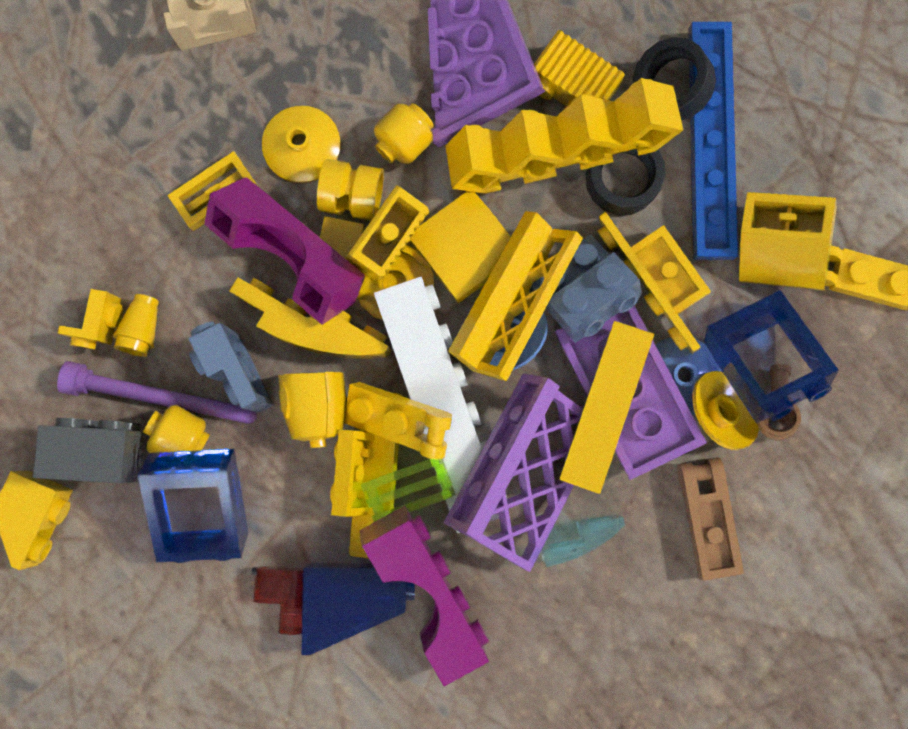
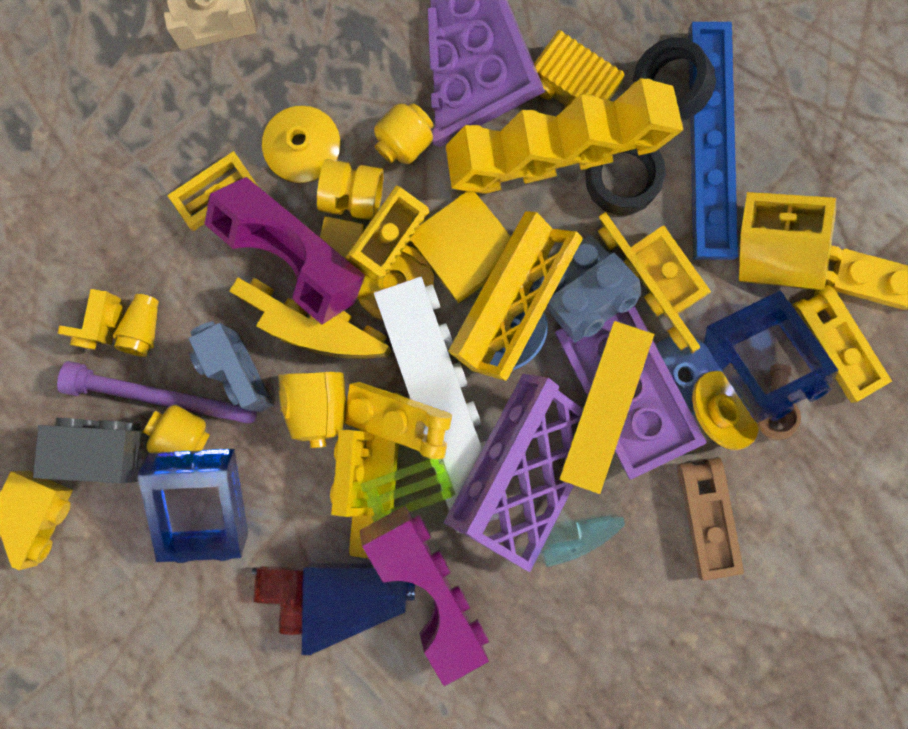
(843, 341): none -> yellow plate

